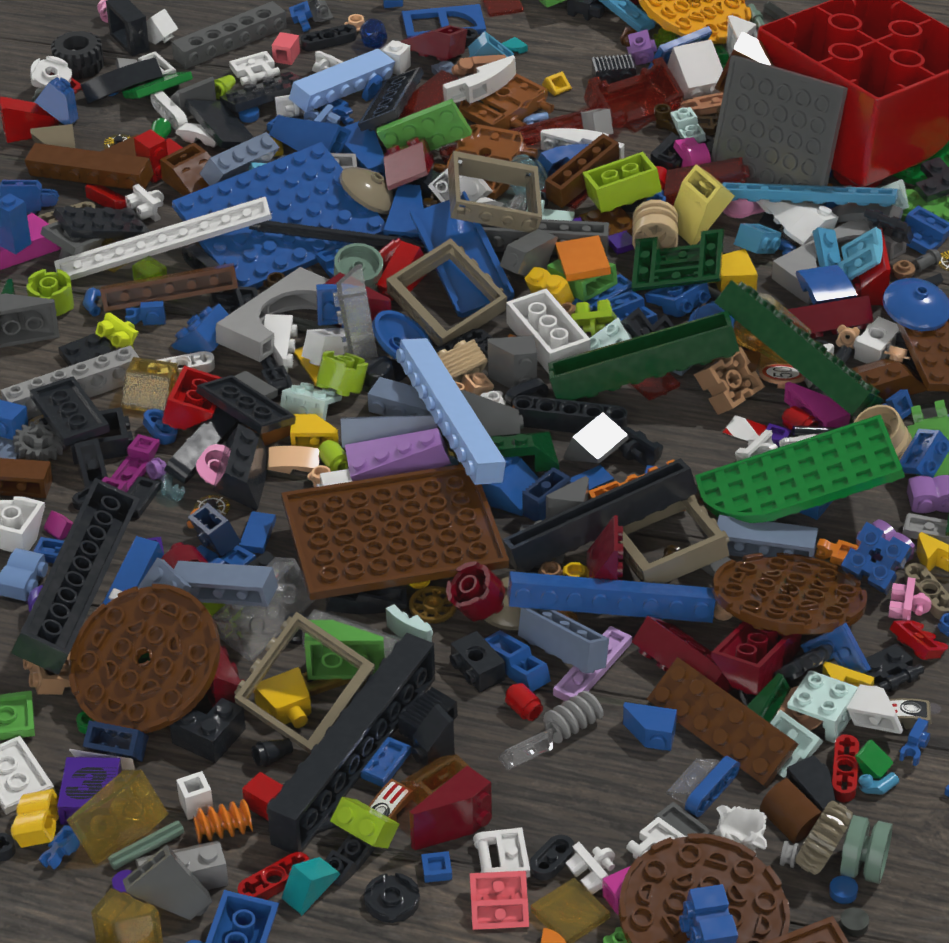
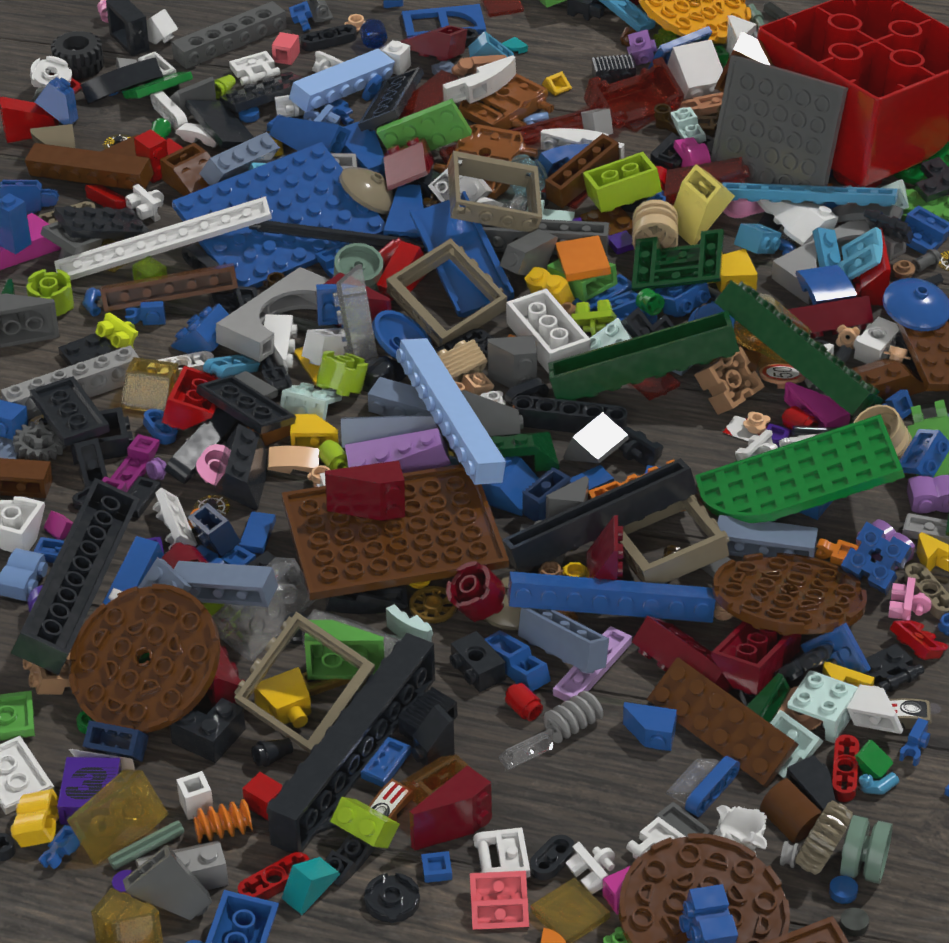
(170, 491): clear light blue arm -> none
(174, 518): none -> white plate
(230, 365): none -> dark azure plate
(367, 491): none -> dark red slope
(650, 301): none -> green wheel
(756, 422): none -> light nougat plate

